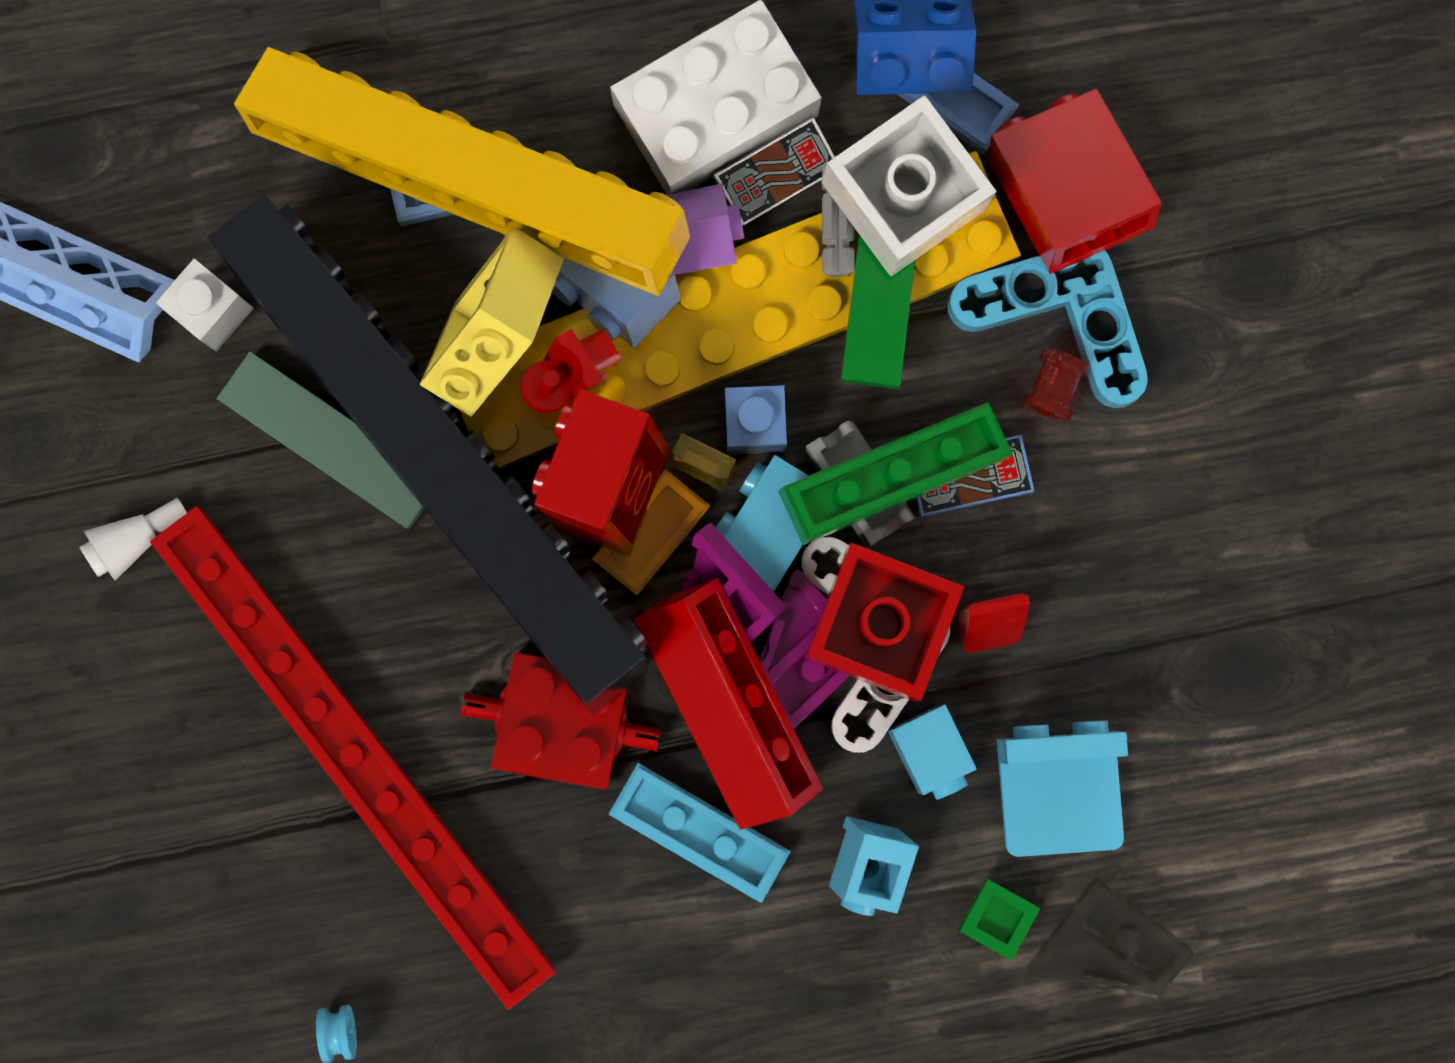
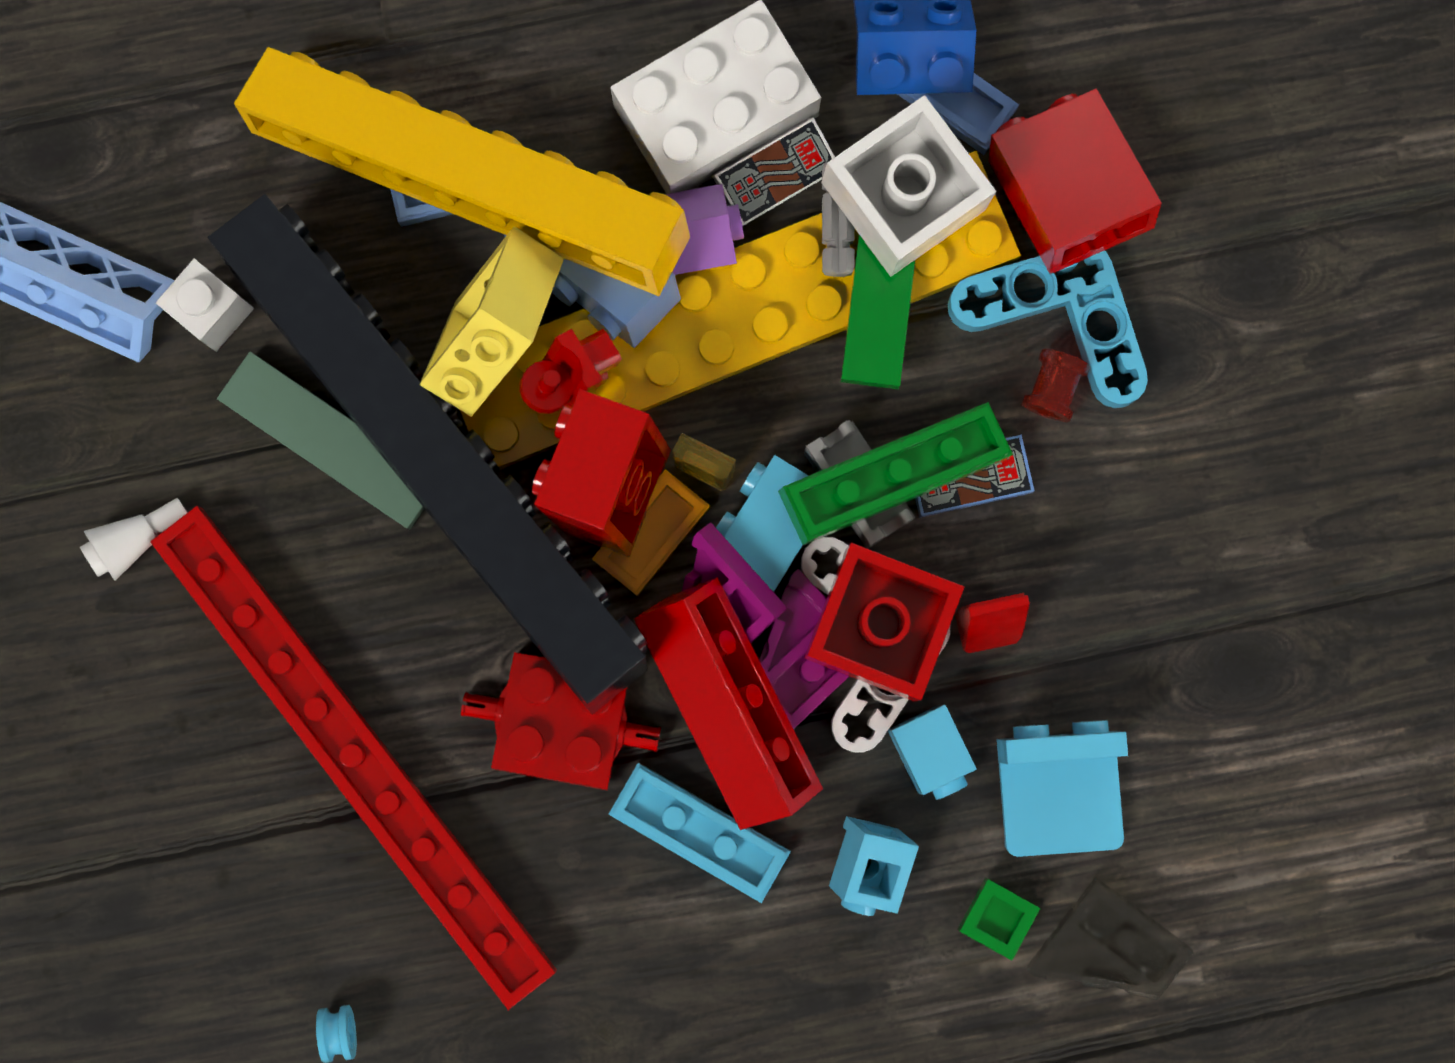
(755, 420): medium blue brick -> none

